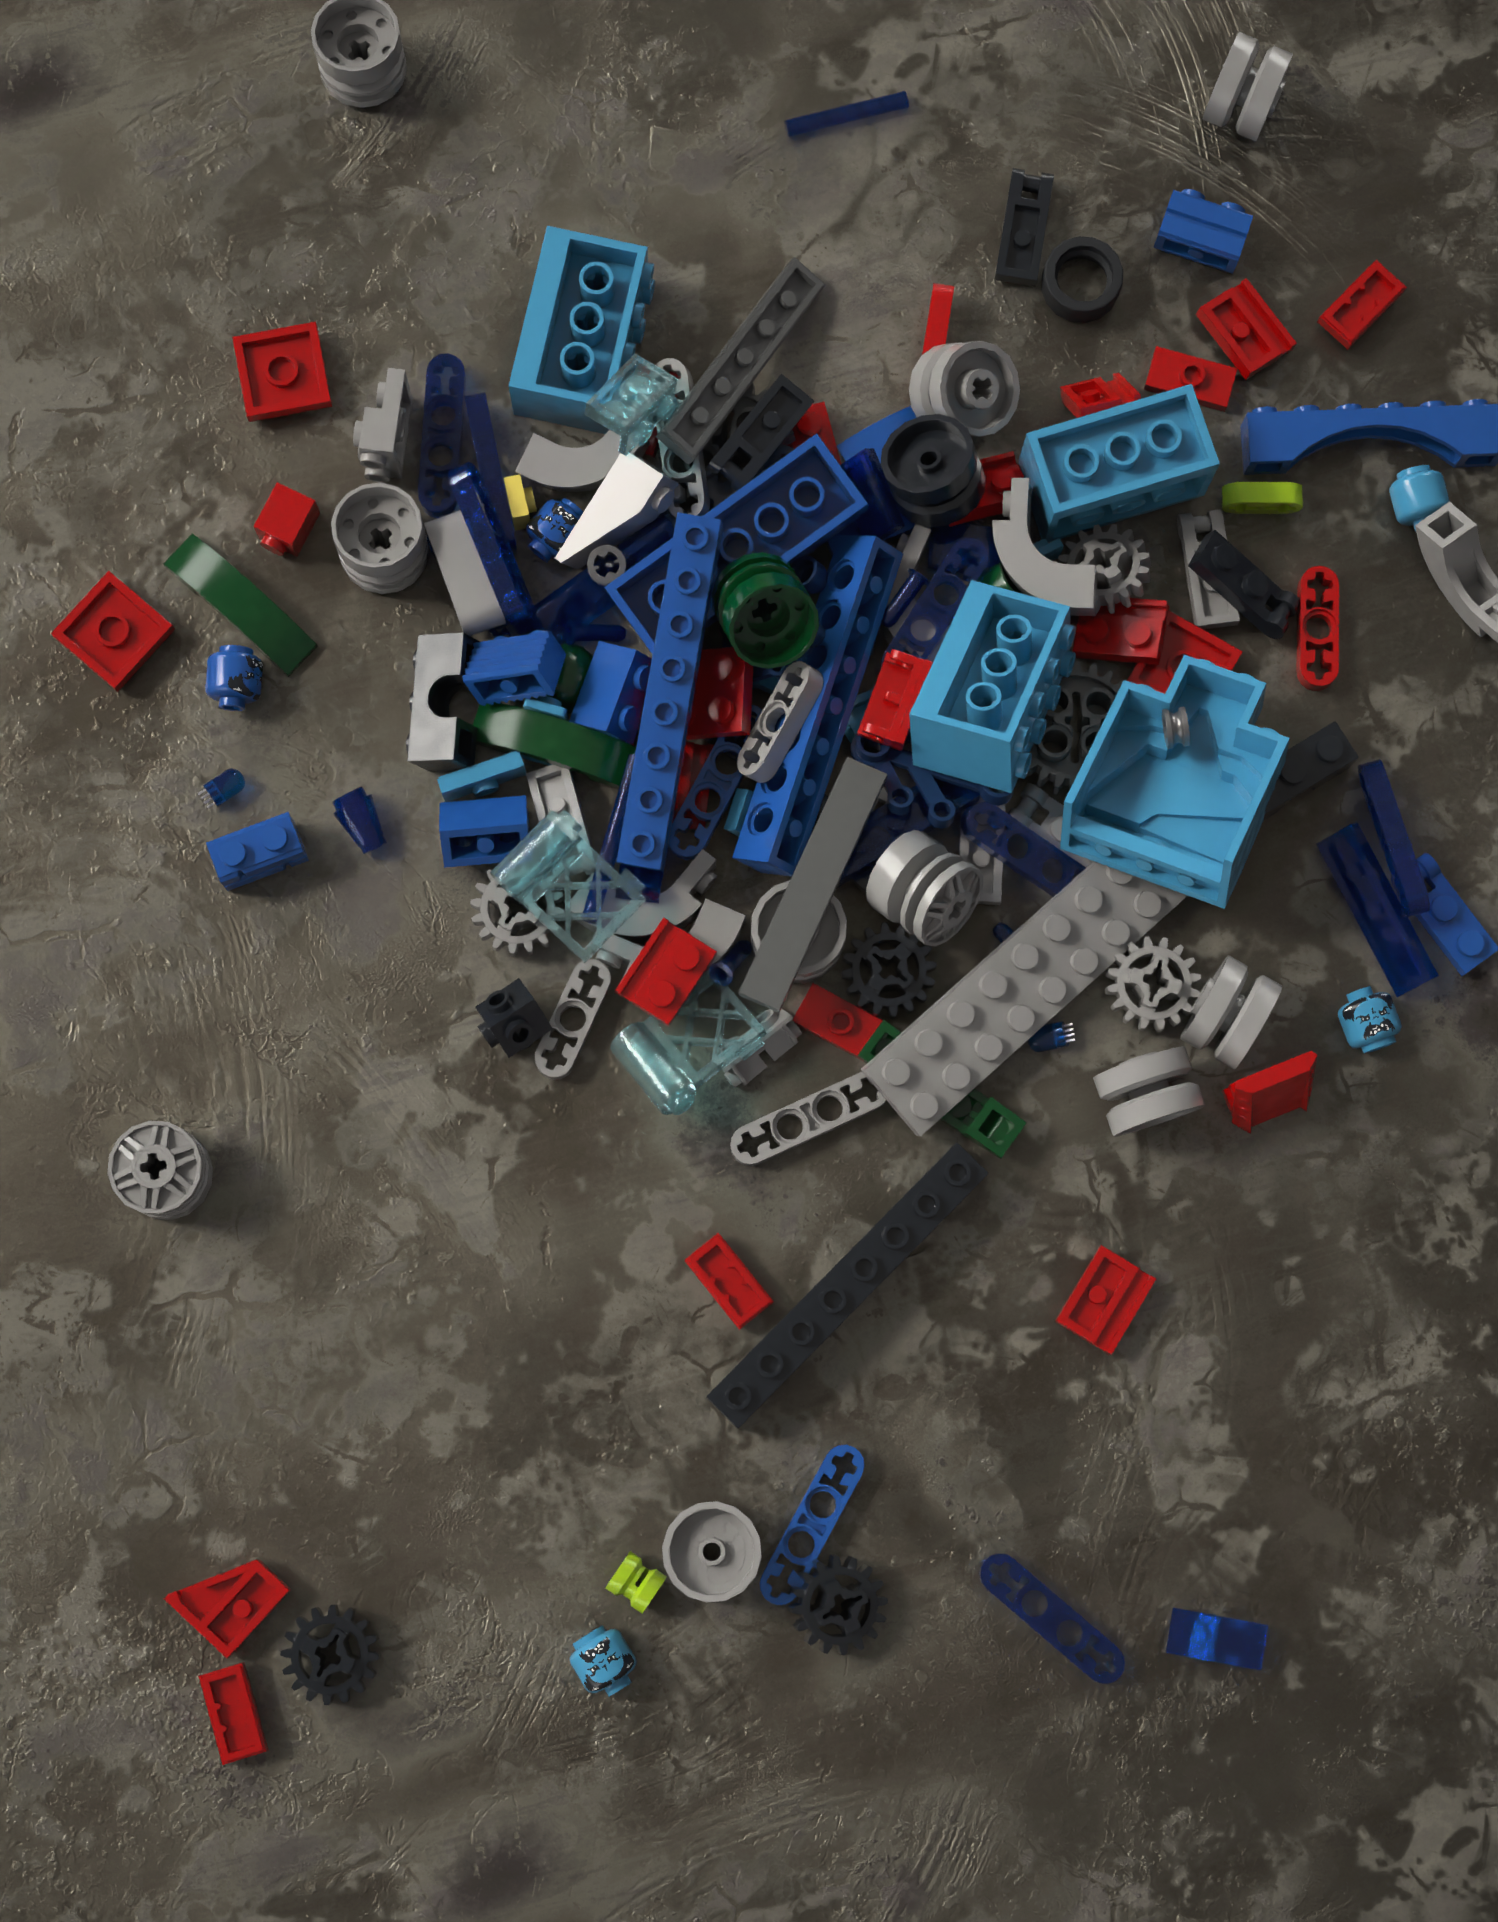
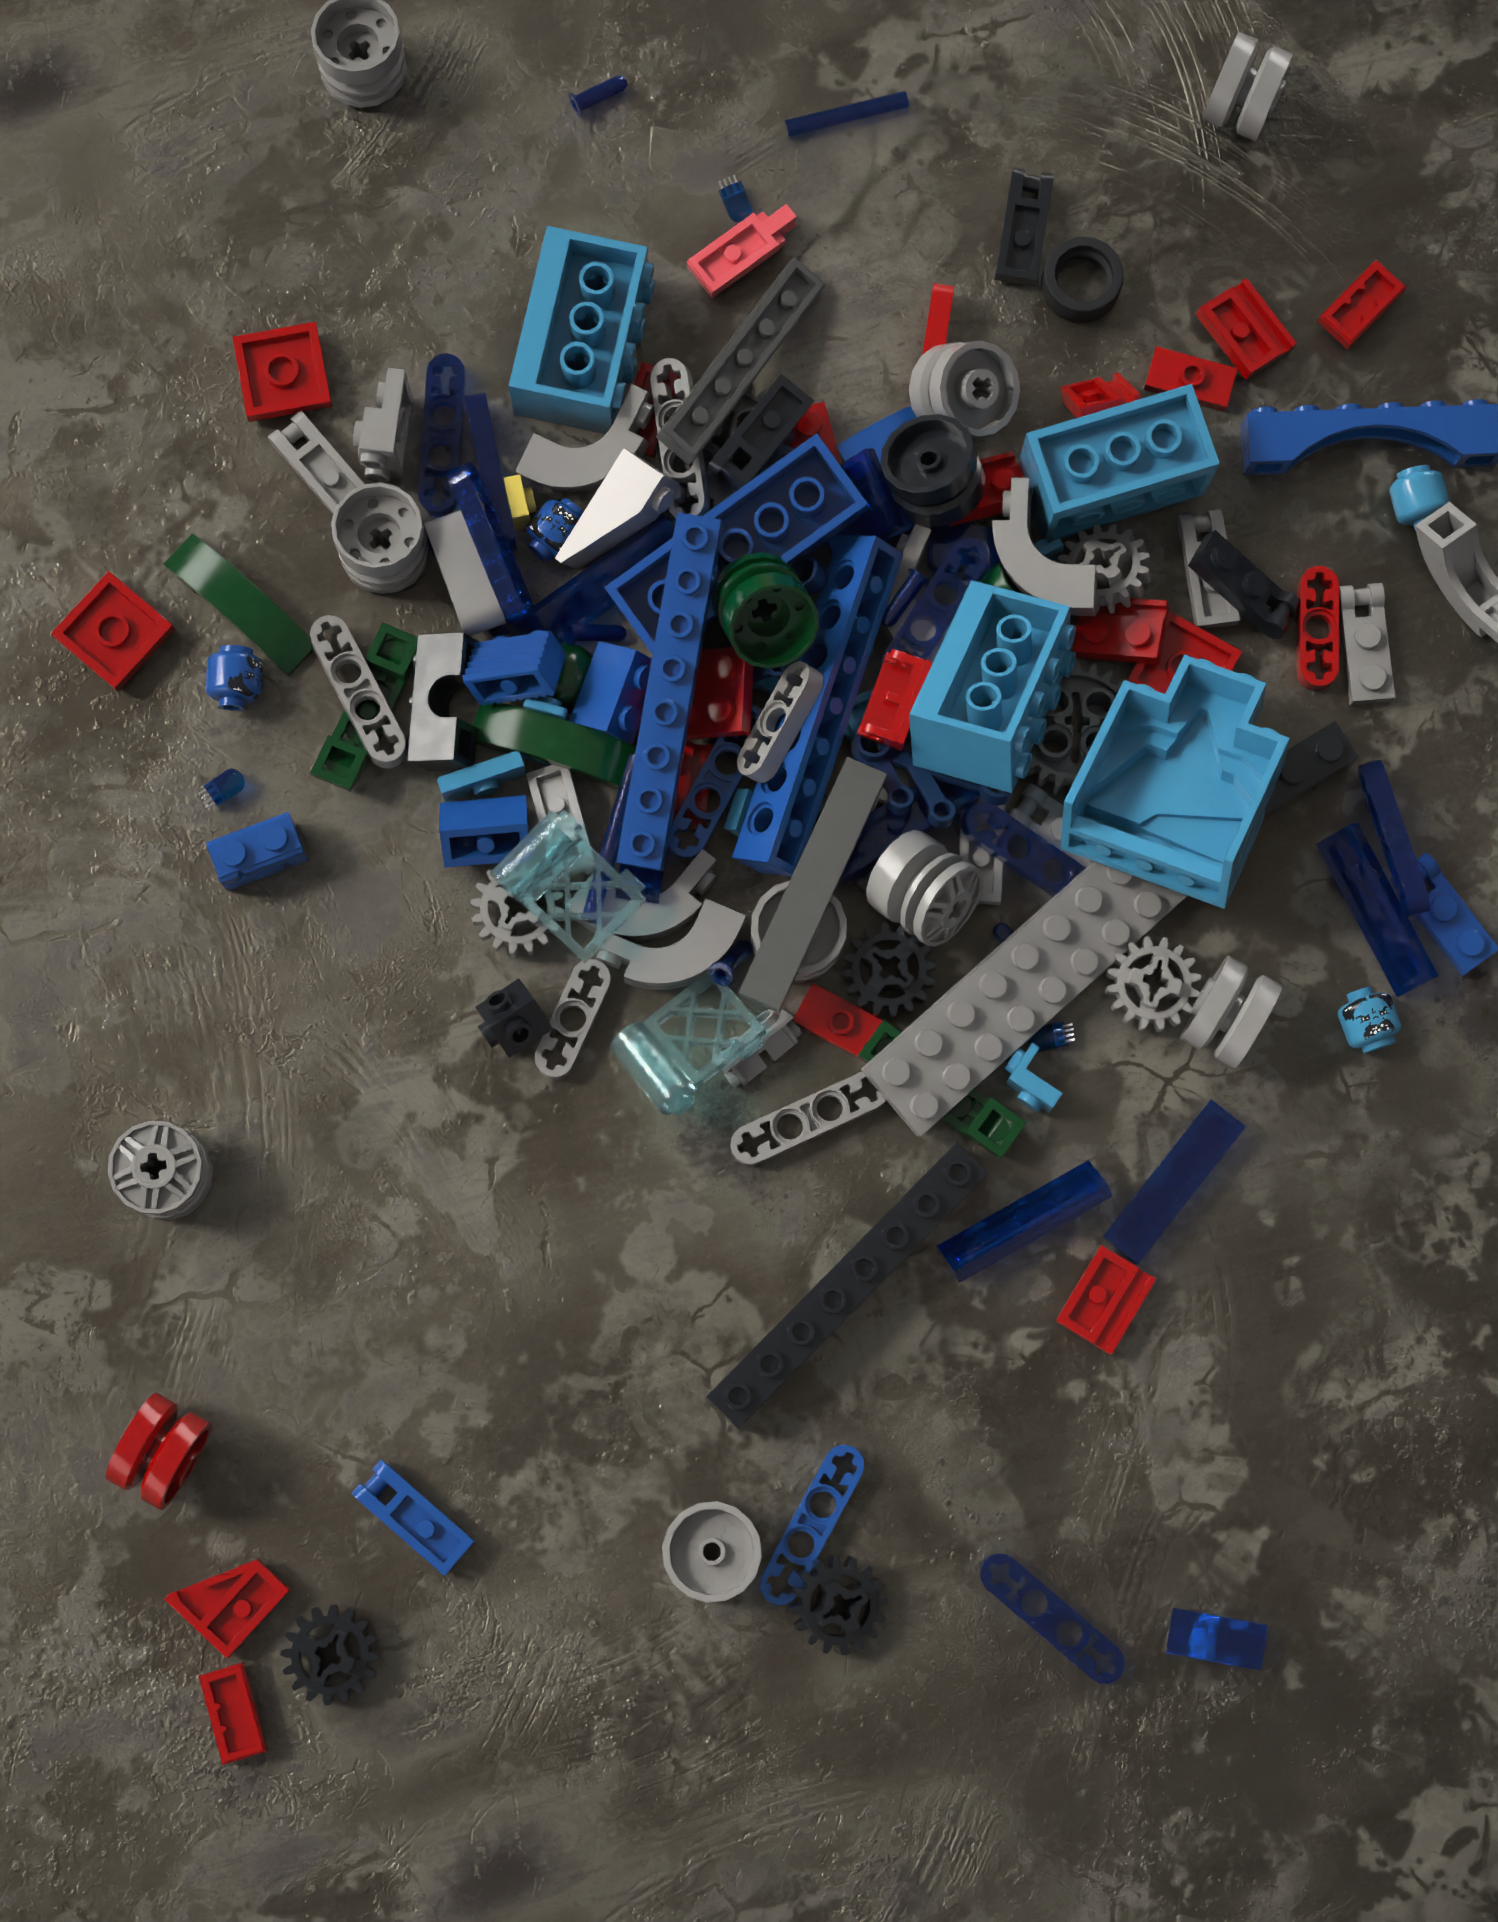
(158, 1451): none -> red wheel
(286, 520): red brick -> none
(315, 461): none -> light grey plate
(354, 693): none -> light grey beam
(360, 819): clear blue cone -> none
(390, 662): none -> dark green slope
(414, 1518): none -> blue plate
(597, 93): none -> clear blue piece
(602, 552): flat silver bush -> none
(603, 1661): dark azure head -> none
(628, 1574): lime wheel -> none
(634, 402): clear light blue bracket -> none
(666, 972): red plate -> none
(728, 1281): red plate -> none
(735, 200): none -> clear blue piece
(741, 249): none -> coral hinge
(1024, 1221): none -> clear blue plate
(1033, 1090): none -> dark azure bracket
(1147, 1086): light grey wheel -> none
(1173, 1182): none -> clear blue plate
(1175, 727): flat silver bush -> none
(1203, 230): blue brick -> none
(1262, 497): lime beam -> none
(1271, 1091): red slope -> none
(1366, 645): none -> light grey plate

